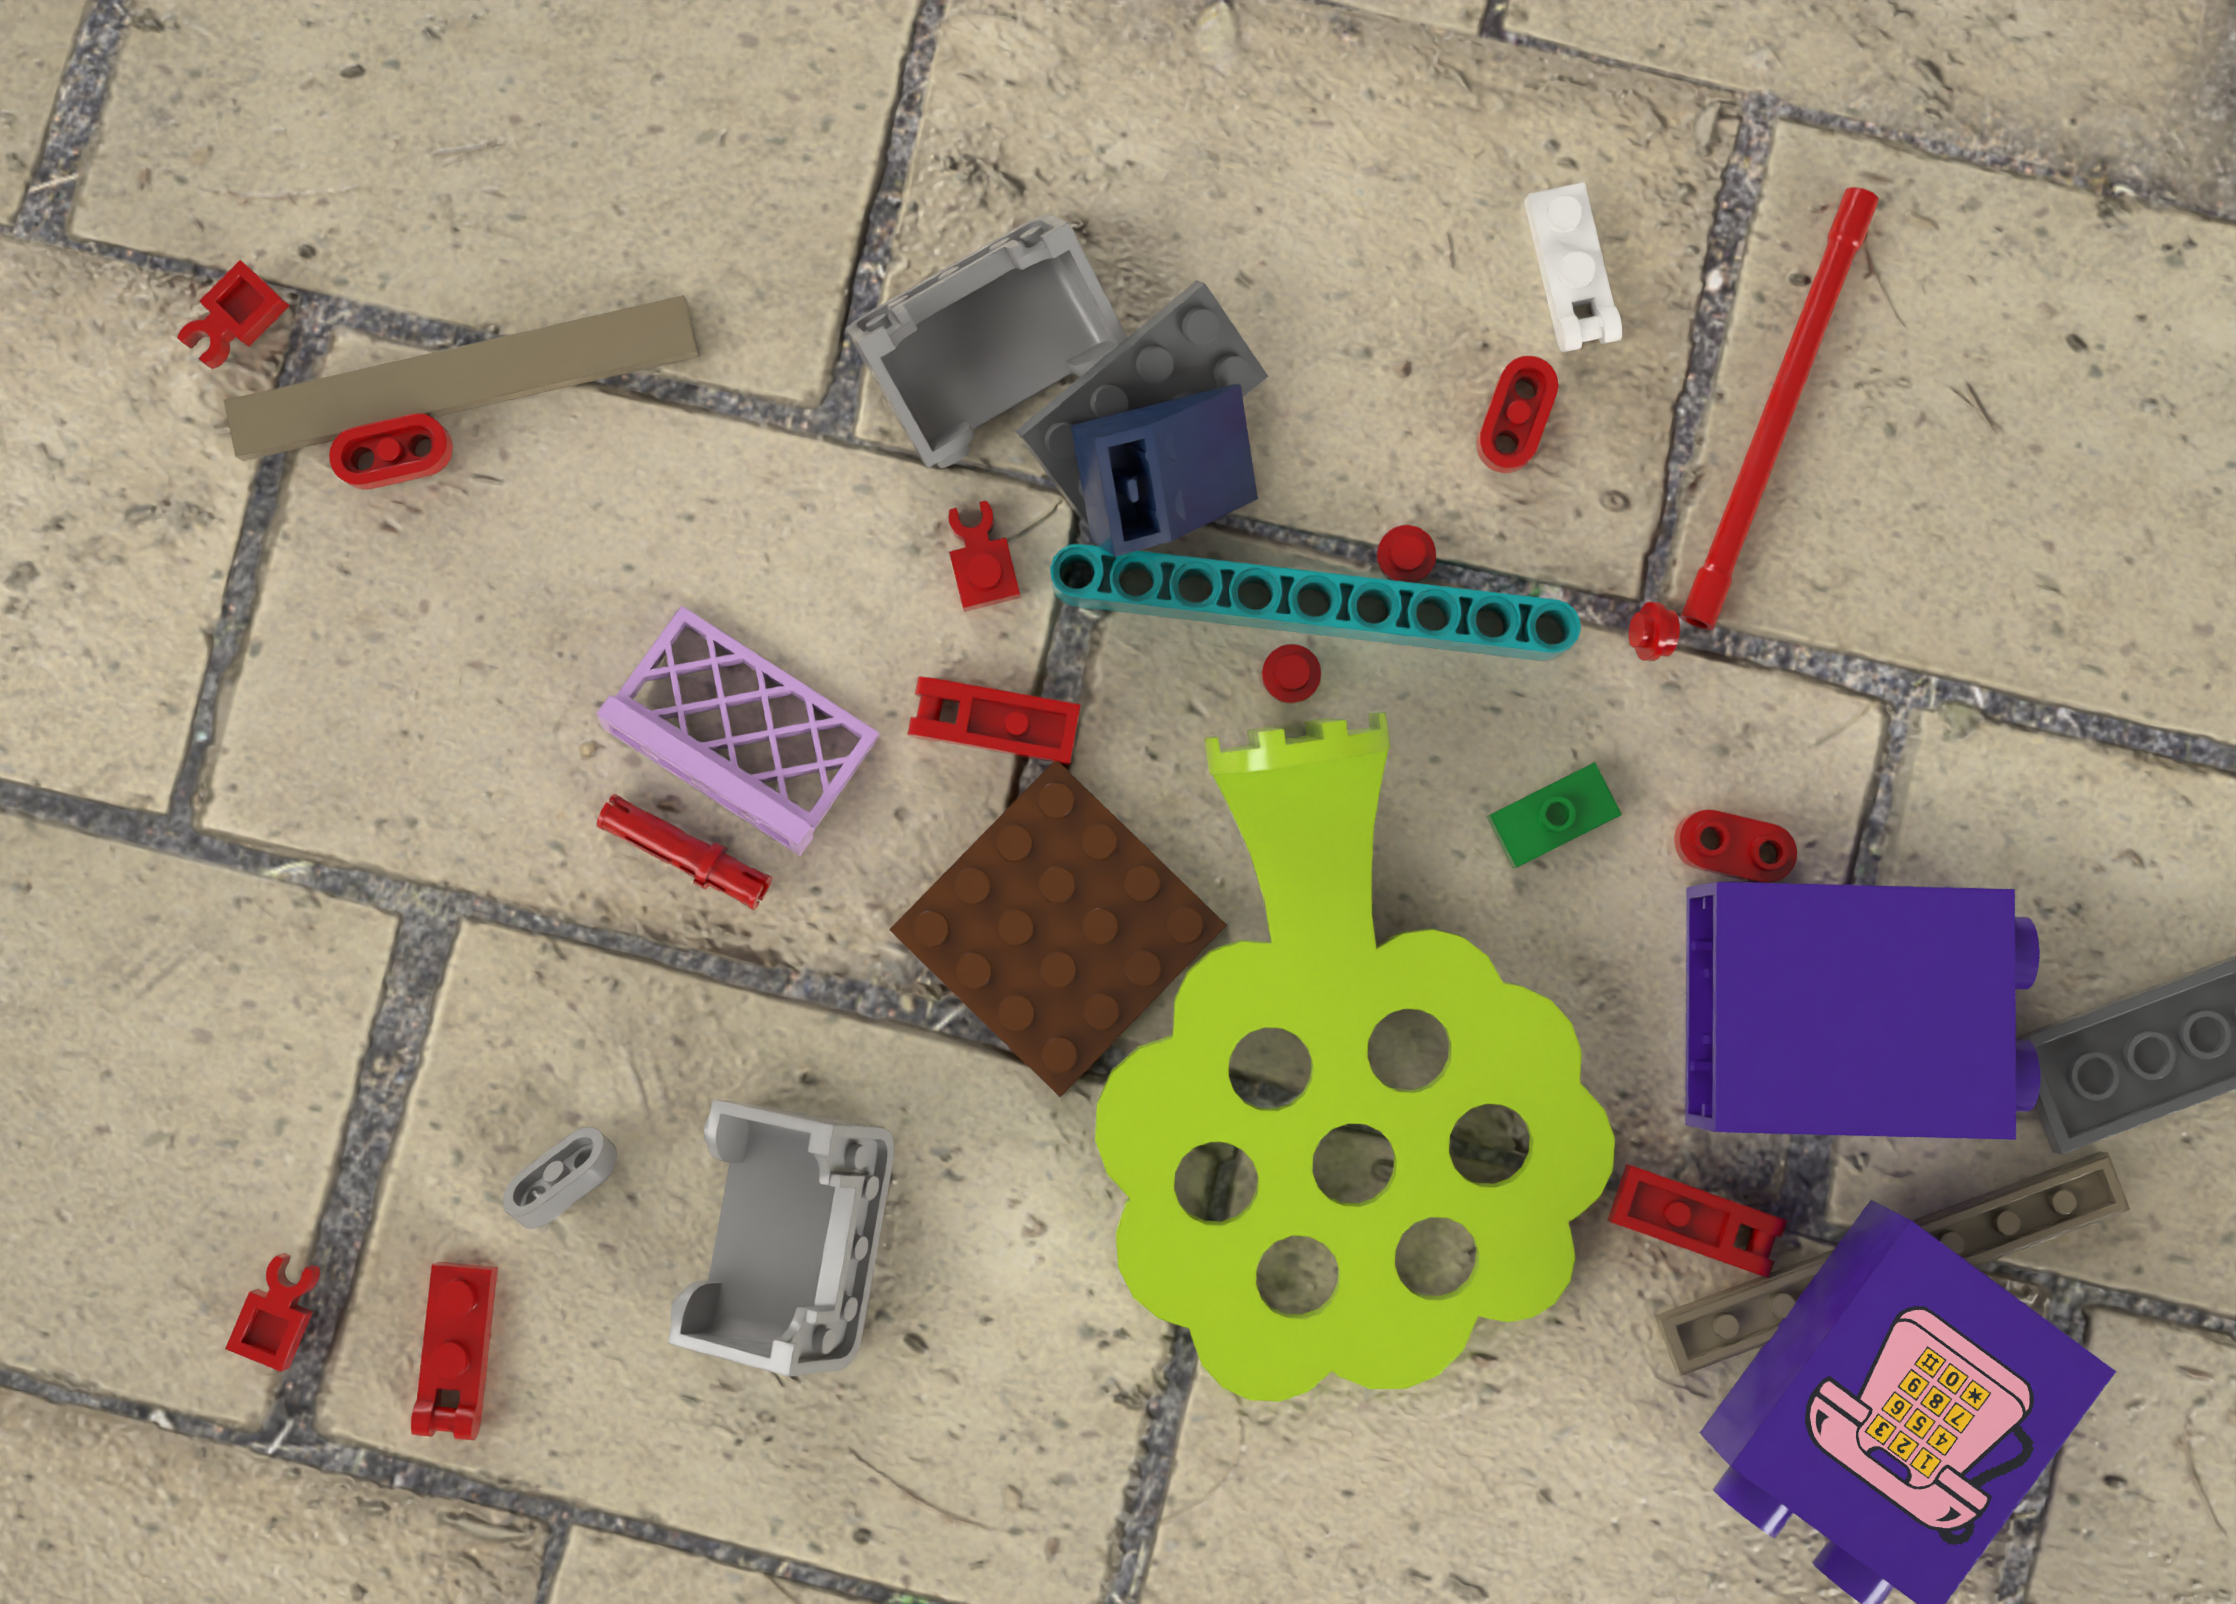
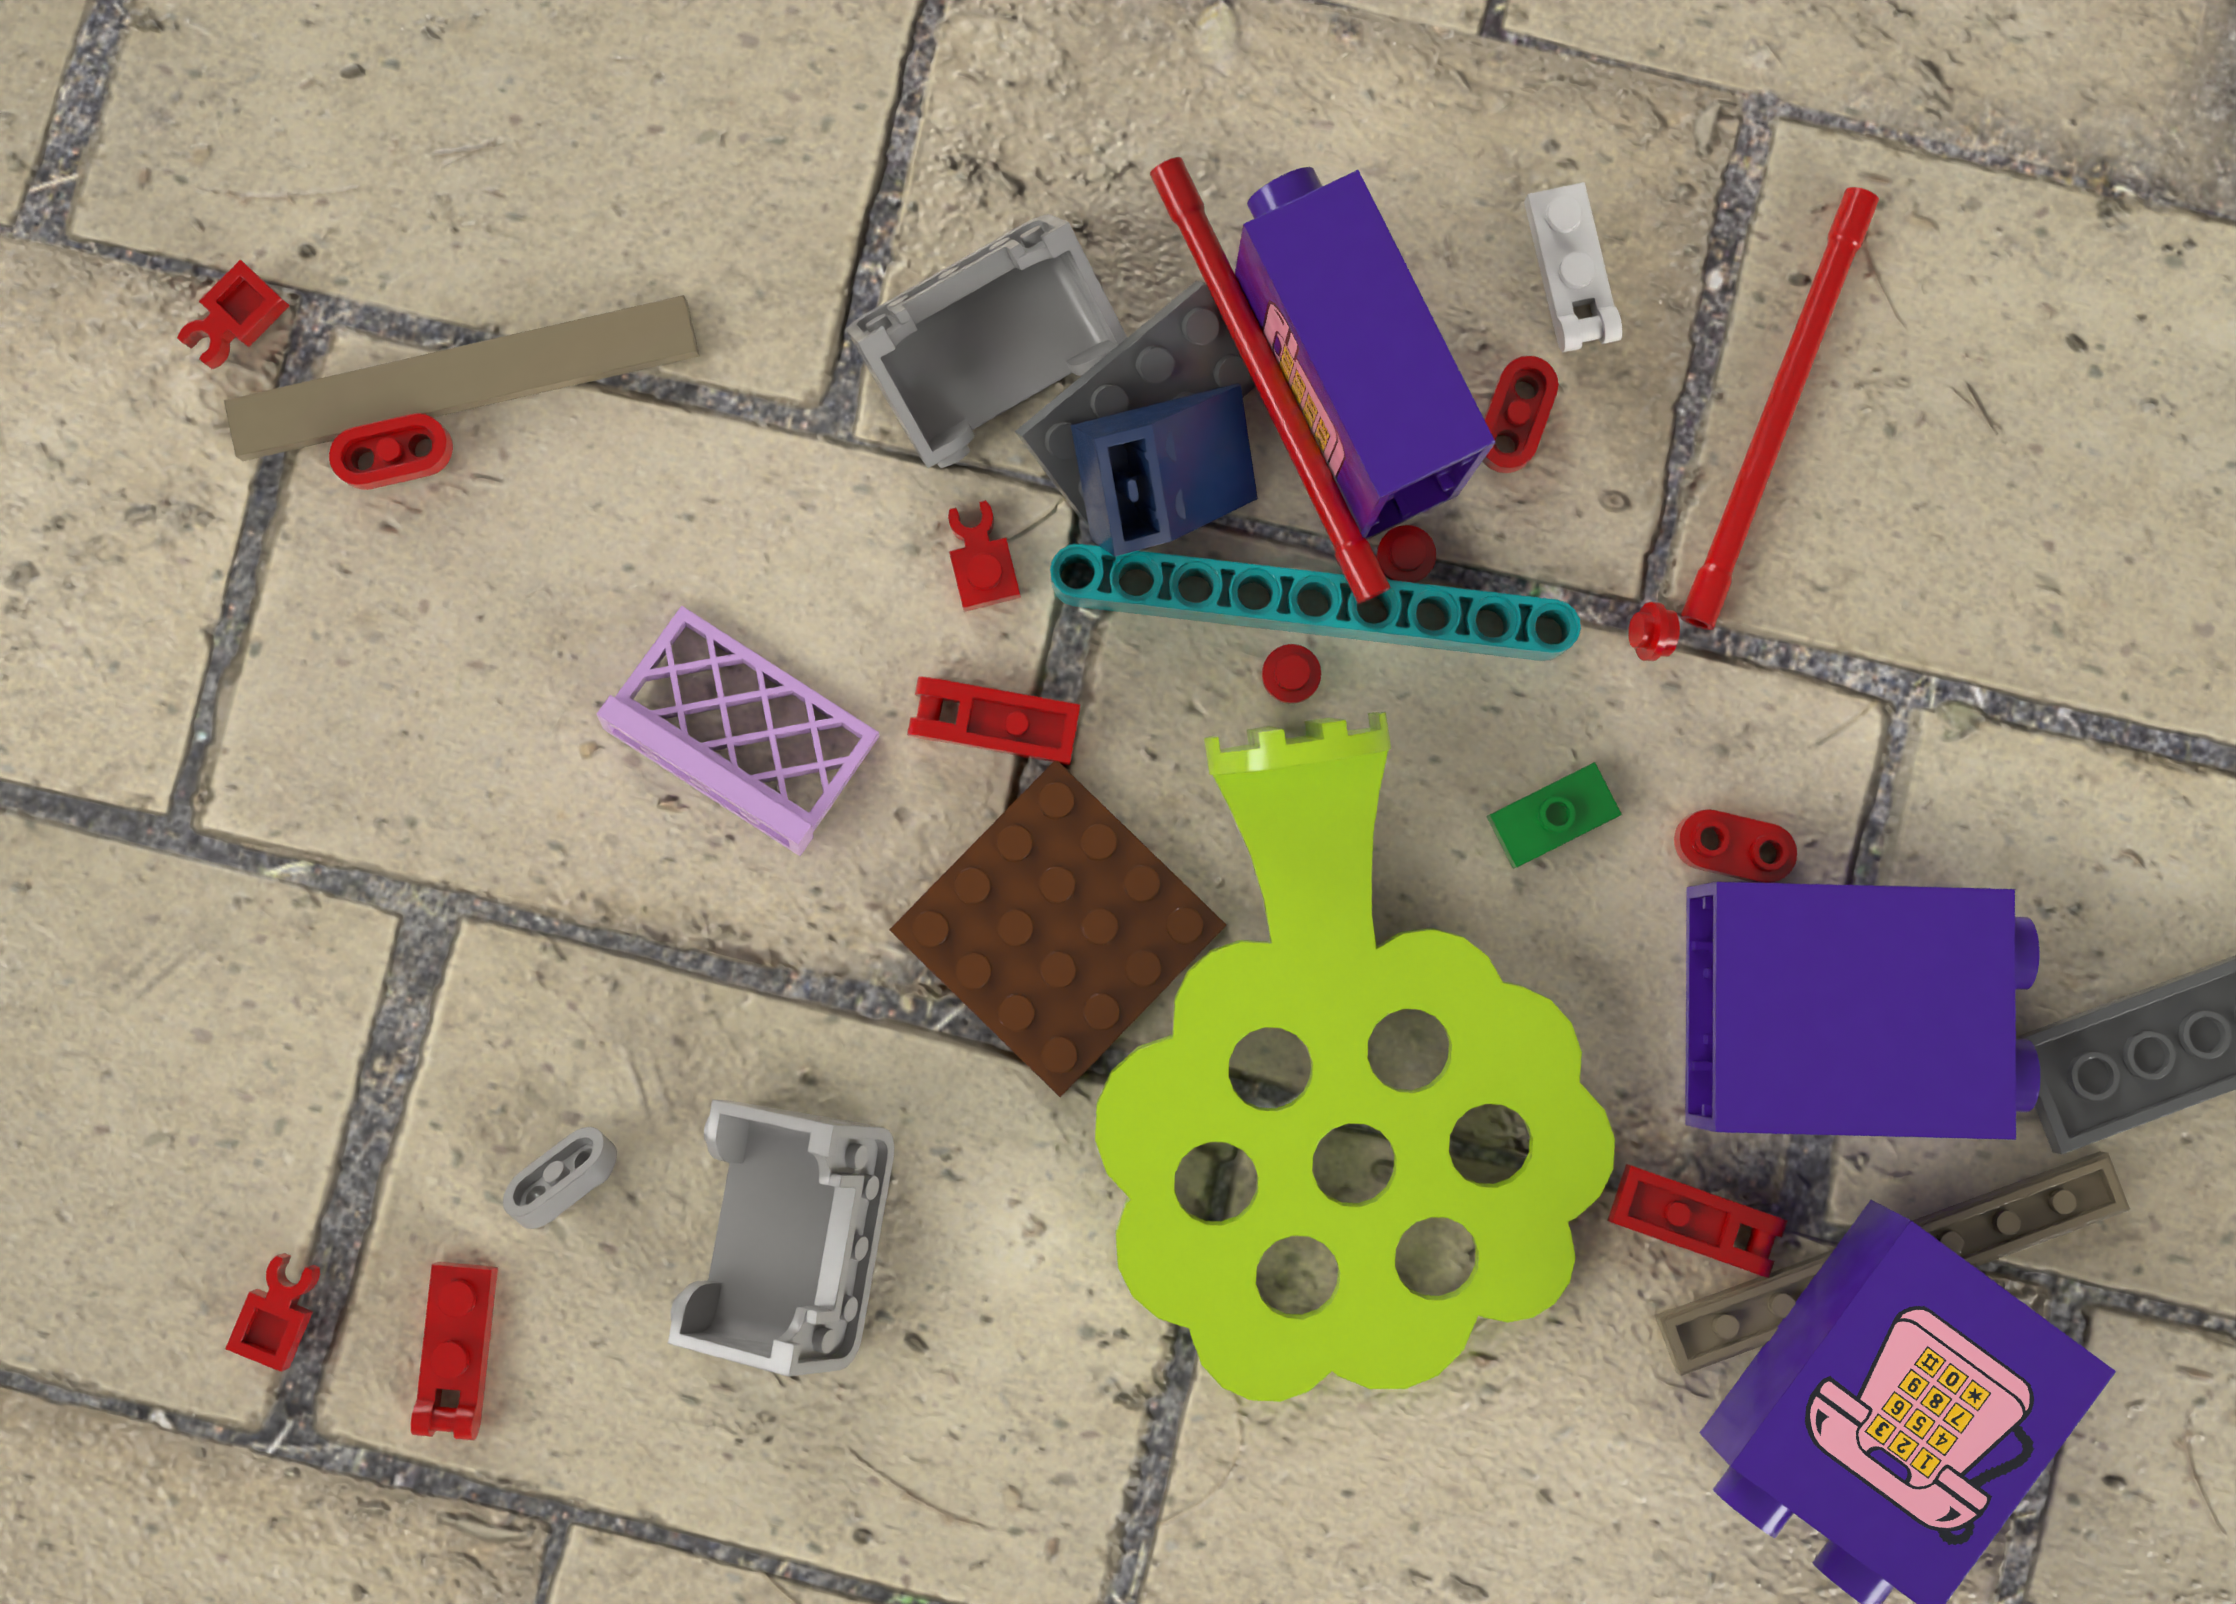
(702, 861): red pin -> none
(1188, 213): none -> red piece
(1359, 348): none -> dark purple brick

